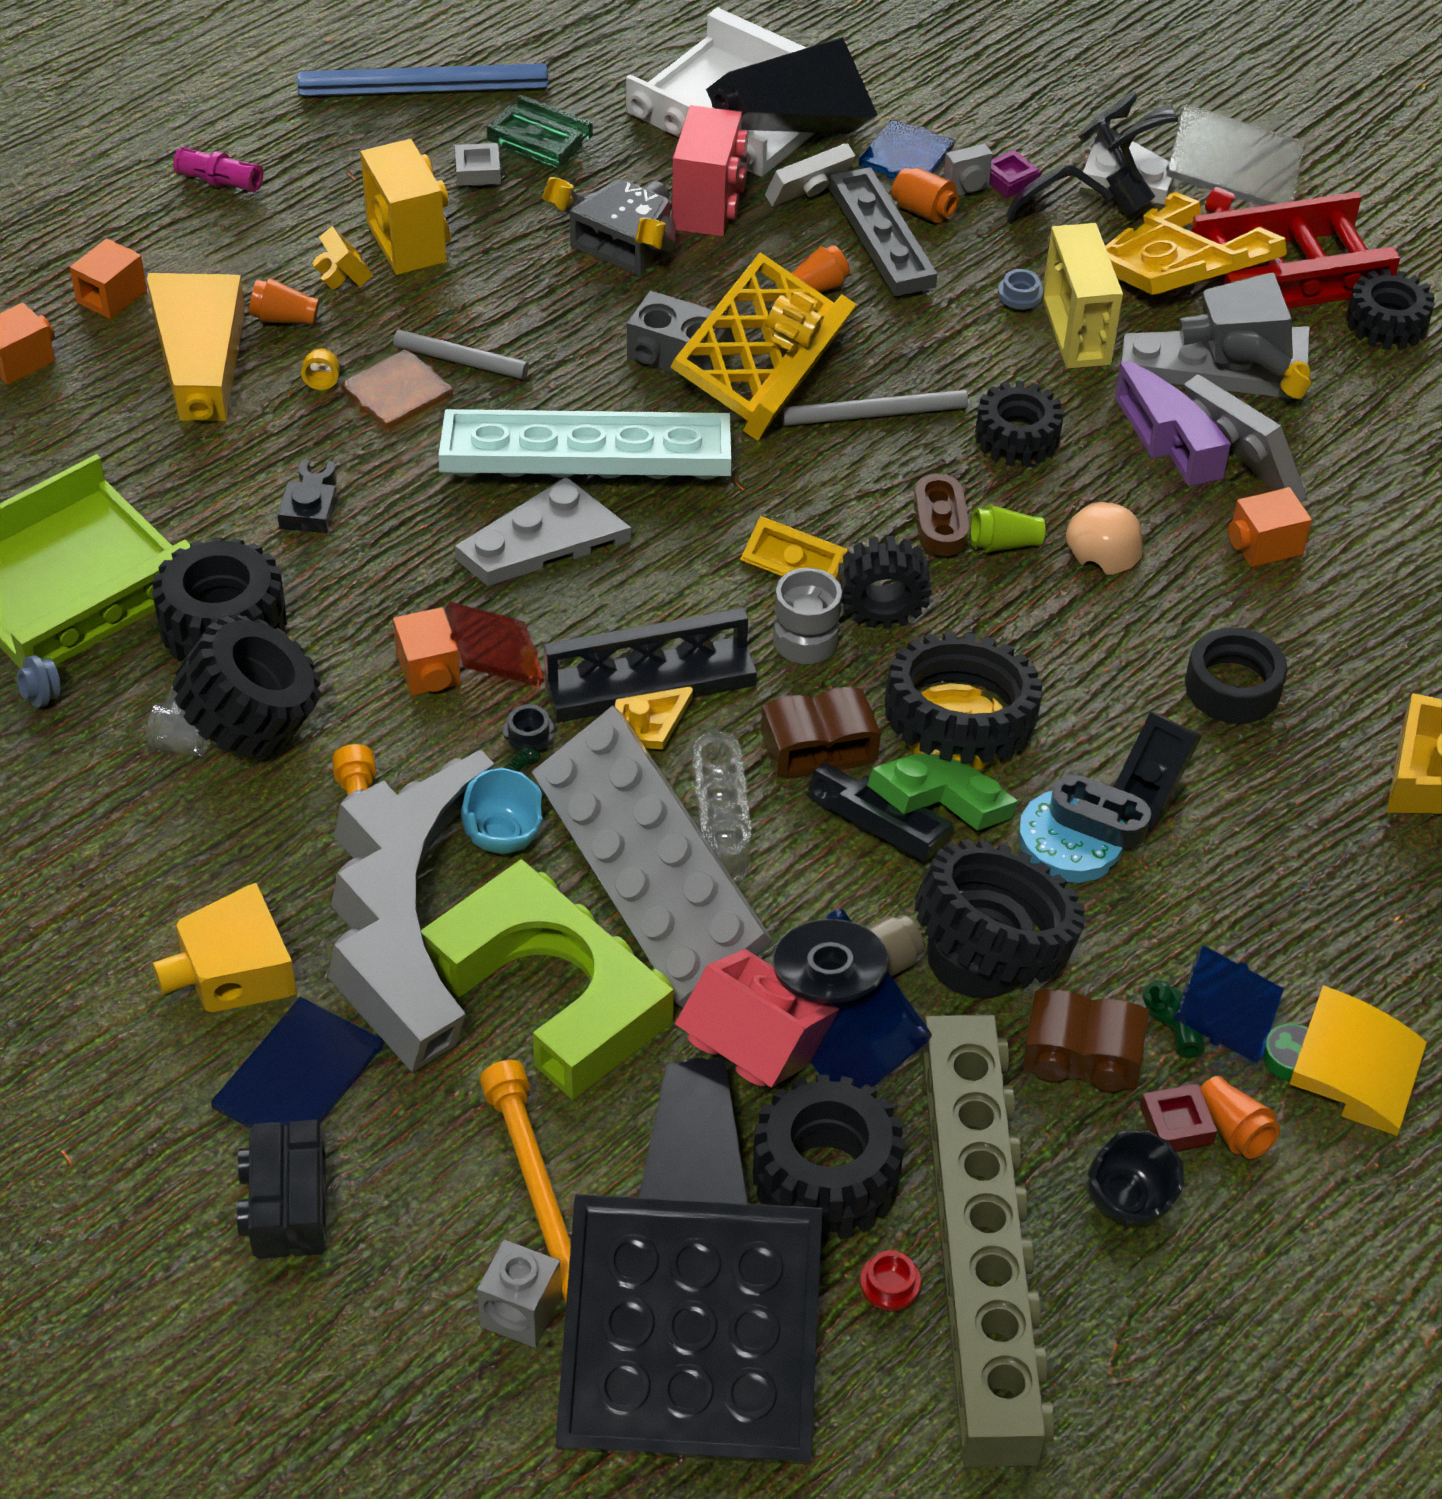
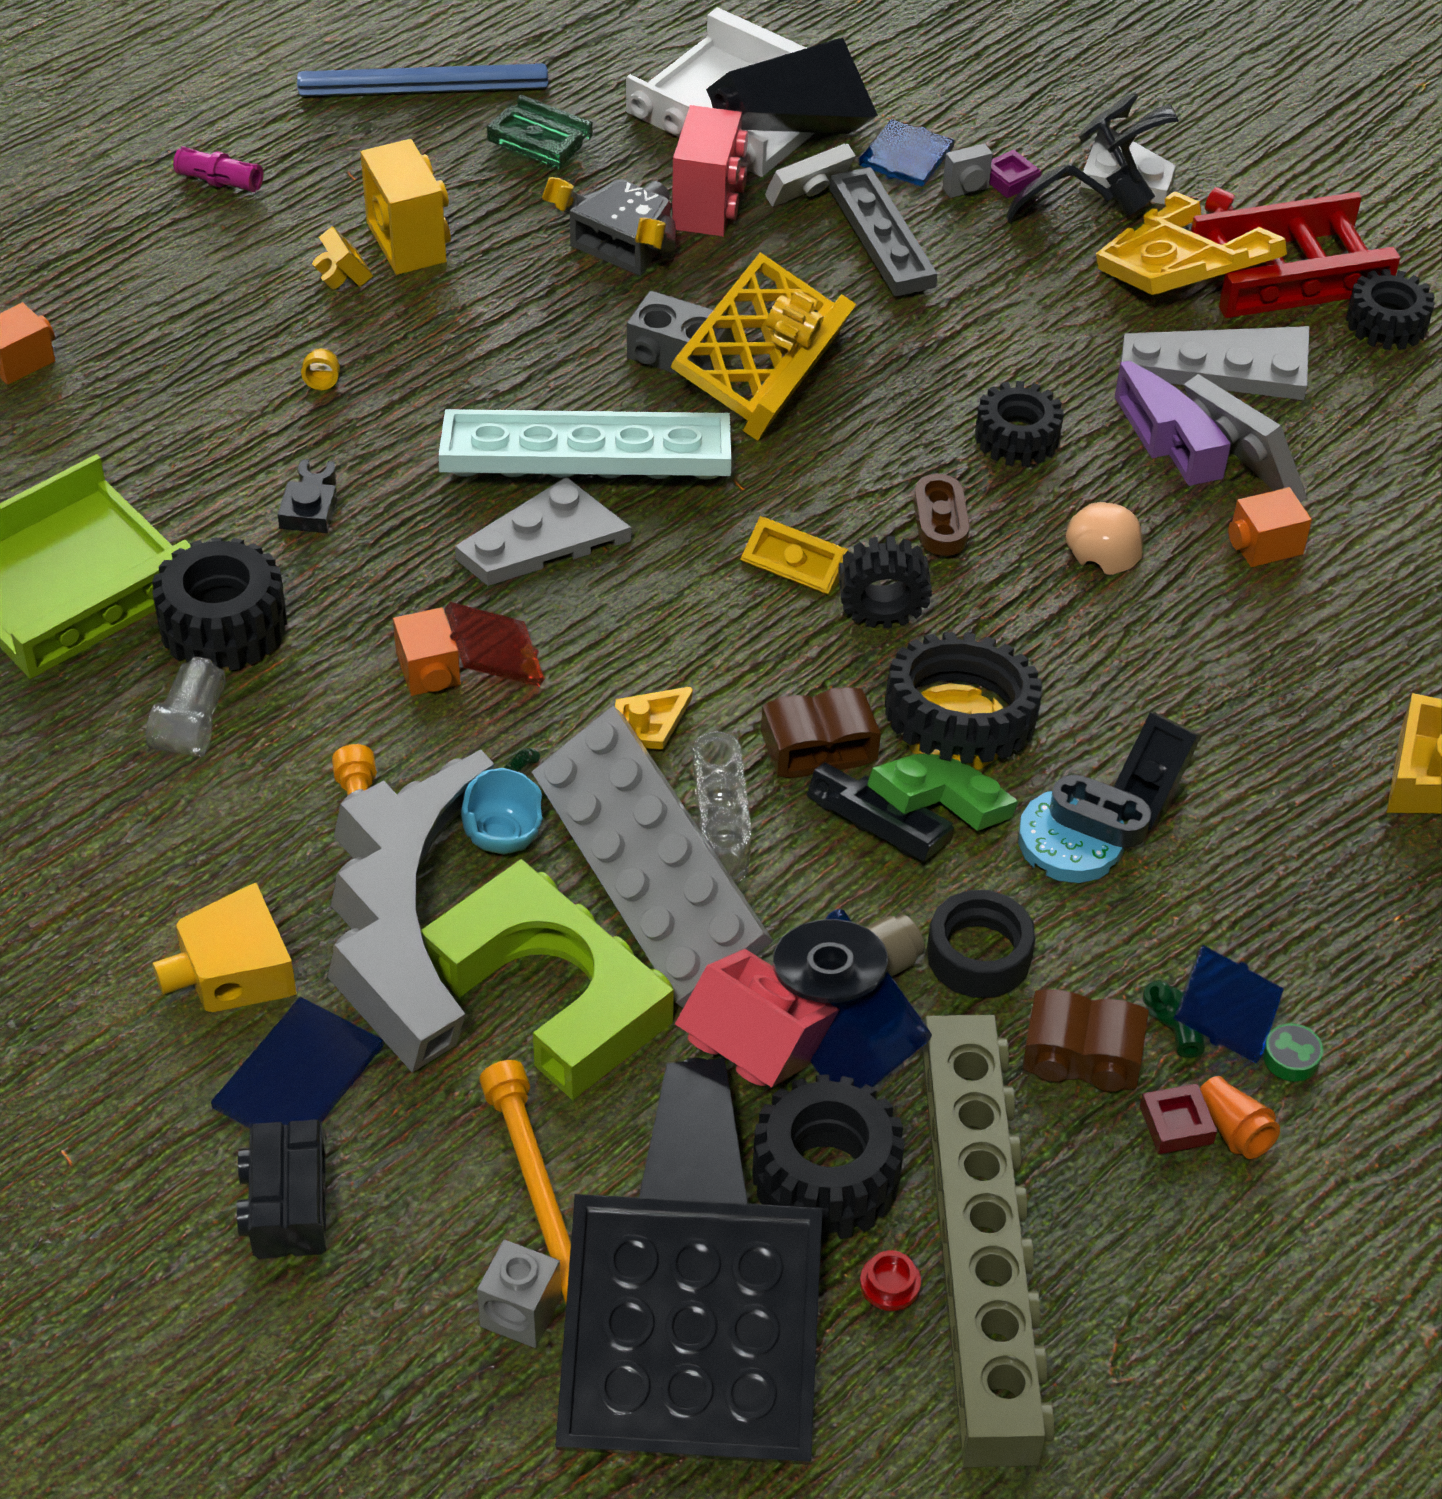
(38, 681): sand blue plate -> none
(108, 278): orange brick -> none
(200, 339): yellow slope -> none
(246, 686): black tyre -> none
(282, 304): orange cone -> none
(397, 389): clear orange piece -> none
(461, 354): light grey bar -> none
(477, 164): light grey plate -> none
(528, 728): black plate -> none
(695, 663): black fence -> none
(807, 615): light grey wheel -> none
(824, 269): orange cone -> none
(874, 407): light grey bar -> none
(925, 194): orange brick -> none
(989, 942): black tyre -> none
(1004, 529): lime cone -> none
(1020, 289): sand blue plate -> none
(1081, 295): light yellow window -> none
(1135, 1178): black hair -> none
(1235, 157): clear piece -> none
(1243, 648): black tyre -> none
(1249, 325): dark grey torso -> none
(1359, 1060): yellow slope -> none

